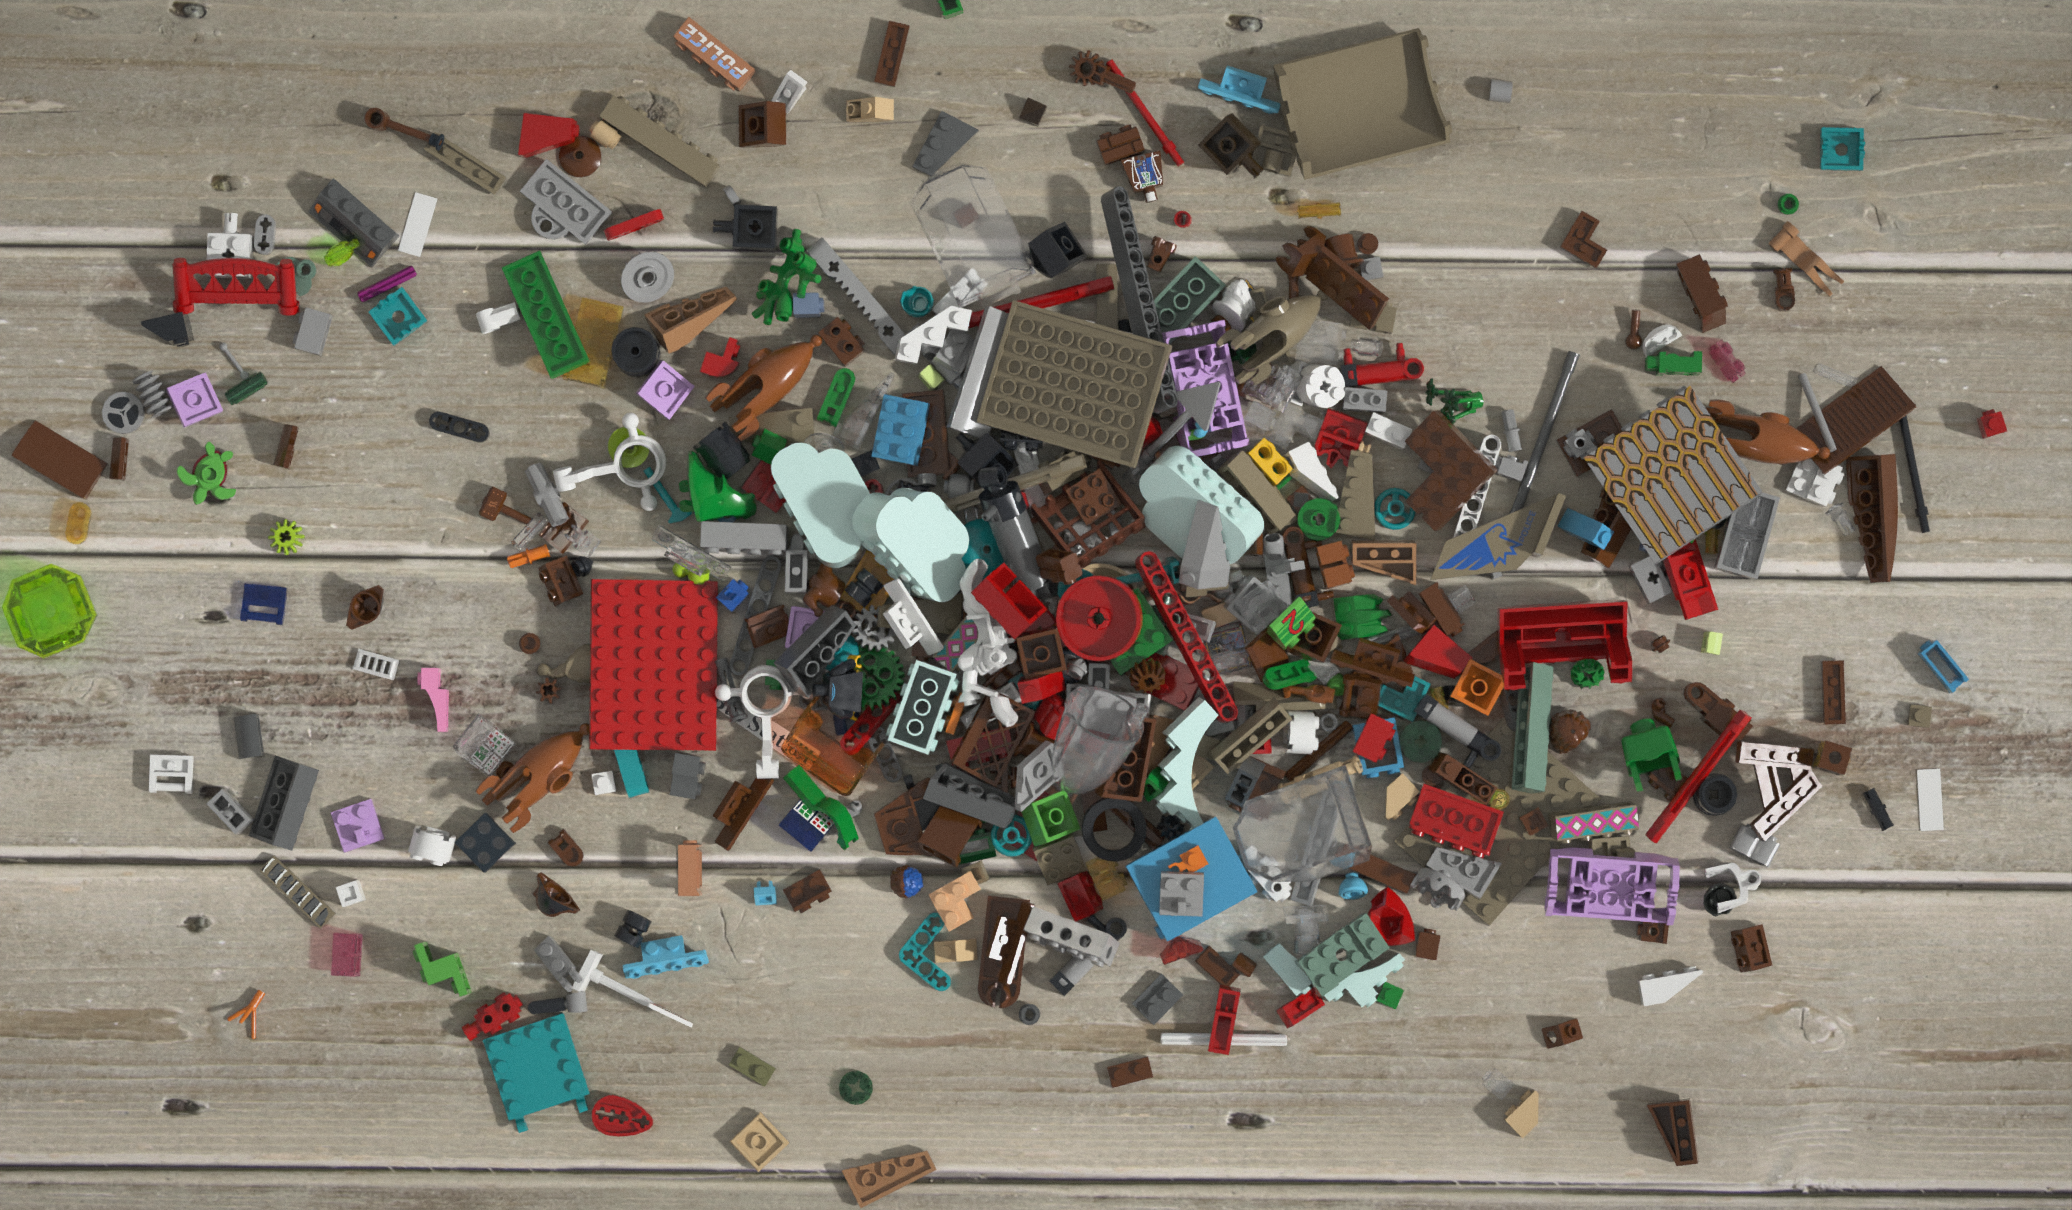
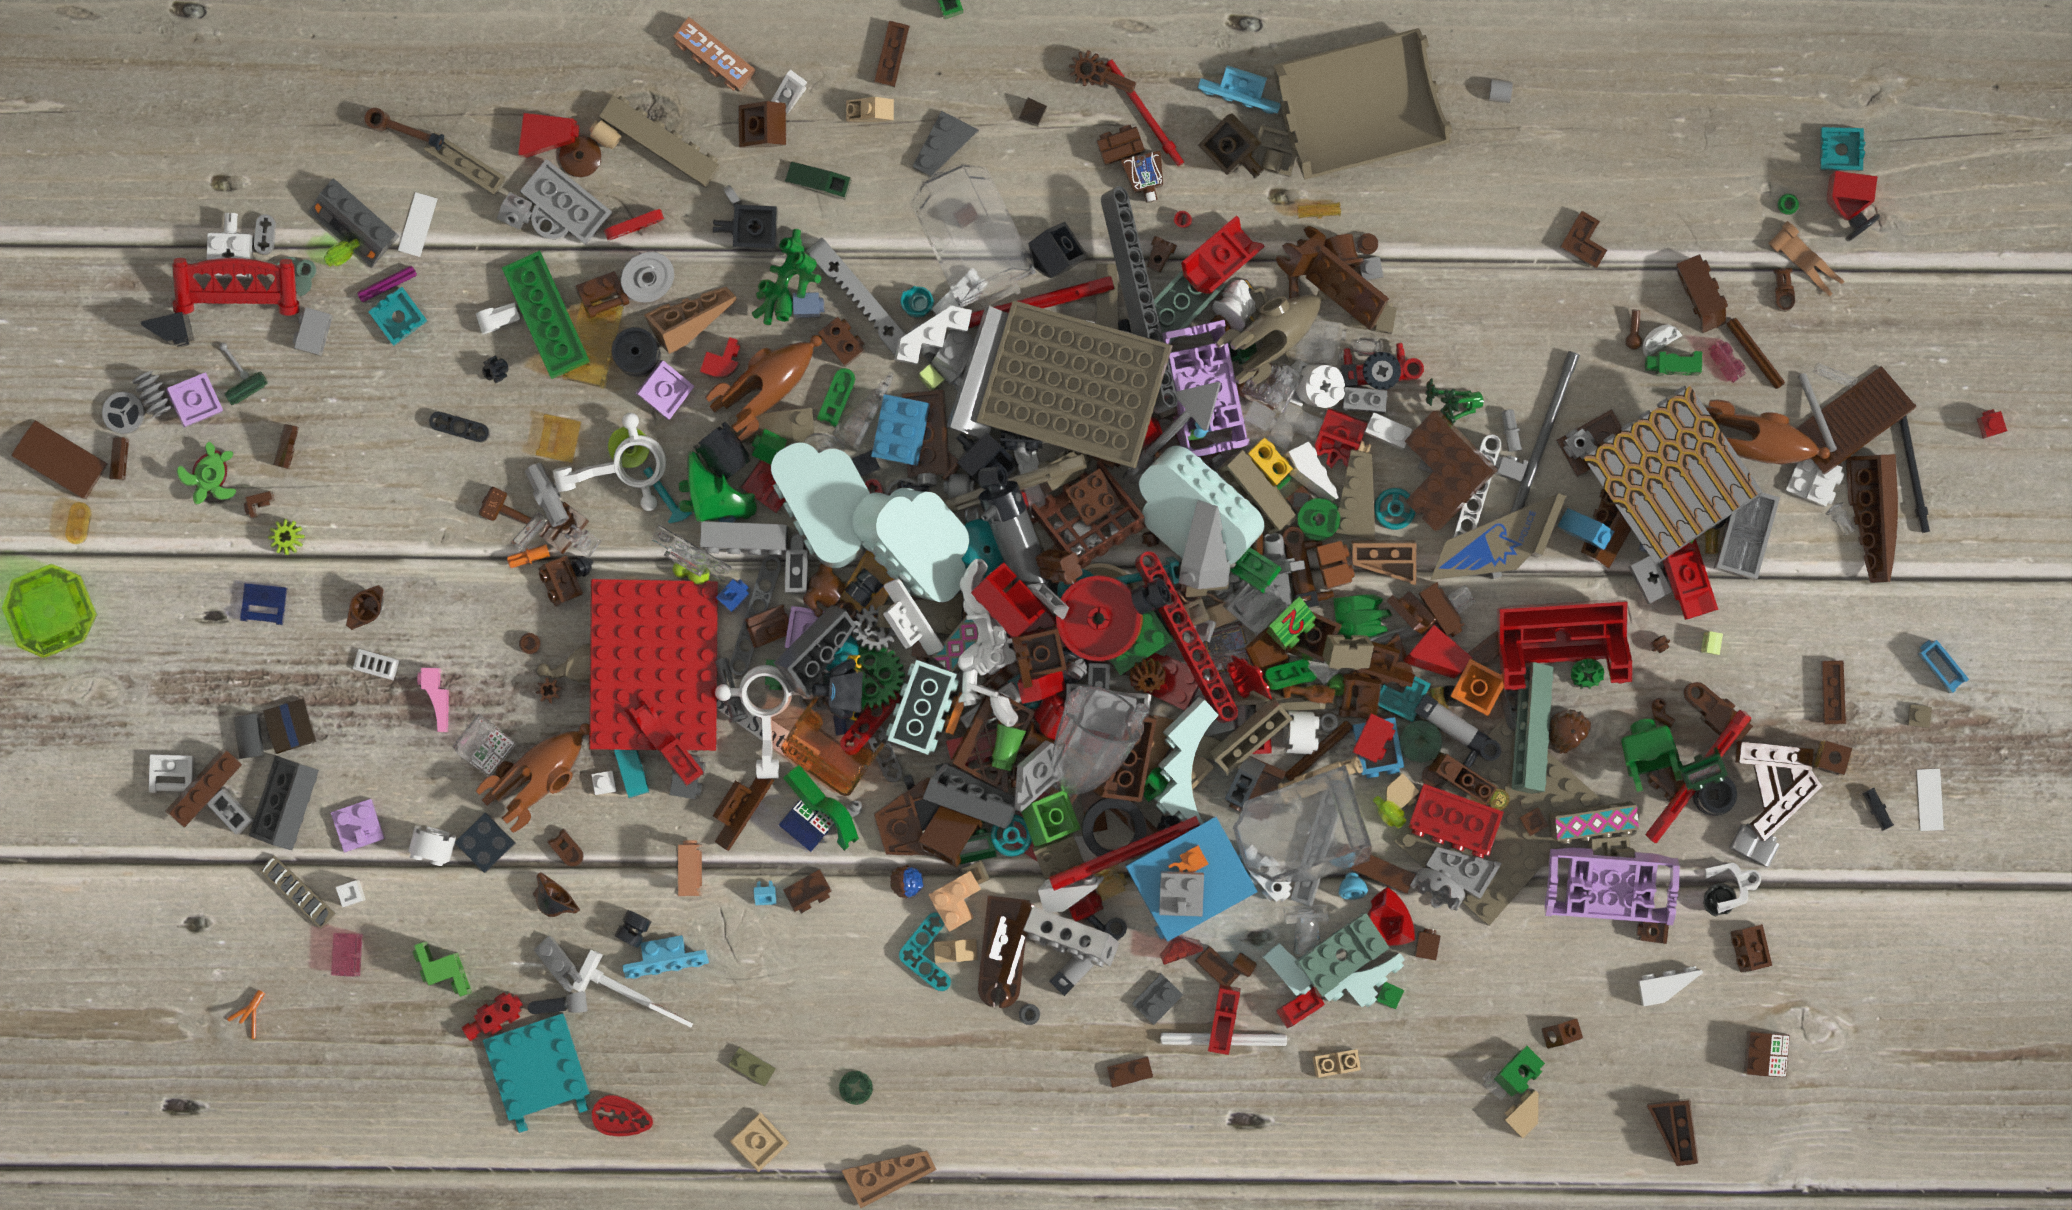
(203, 788): none -> reddish brown brick
(260, 500): none -> reddish brown bracket
(289, 726): none -> dark brown slope
(495, 369): none -> black gear
(515, 211): none -> light grey brick
(565, 440): none -> clear yellow plate
(600, 289): none -> reddish brown plate
(666, 743): none -> red piece
(819, 180): none -> dark green slope
(1007, 746): none -> bright green plant
(1024, 664): none -> reddish brown plate
(1051, 600): none -> light grey slope
(1066, 896): none -> white slope
(1122, 854): none -> red piece
(1150, 539): none -> reddish brown plate
(1153, 595): none -> black wheel
(1197, 611): none -> dark tan plate
(1219, 257): none -> red piece
(1247, 678): none -> red hinge
(1255, 570): none -> green plate
(1336, 1063): none -> tan slope
(1348, 653): none -> dark tan brick
(1376, 371): none -> black wheel
(1390, 812): none -> clear neon green plant
(1509, 1076): none -> green brick
(1703, 771): none -> dark green window
(1755, 353): none -> reddish brown axle
(1766, 1054): none -> reddish brown slope
(1850, 195): none -> red piece

